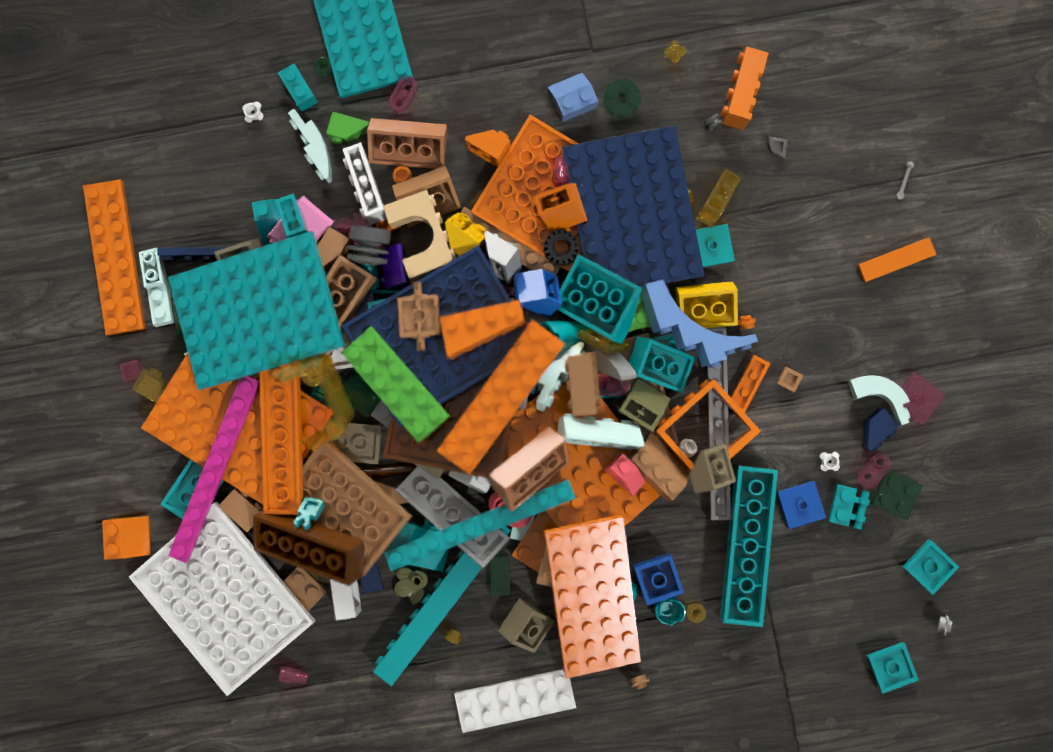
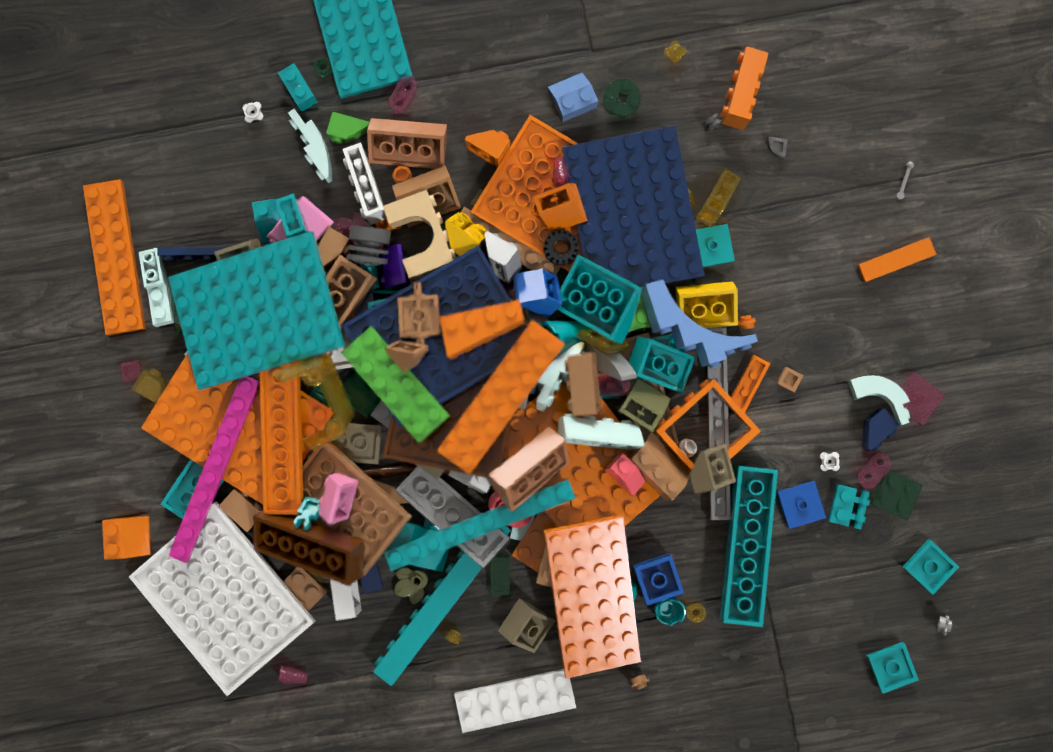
(337, 498): none -> bright pink slope
(406, 354): none -> medium nougat slope

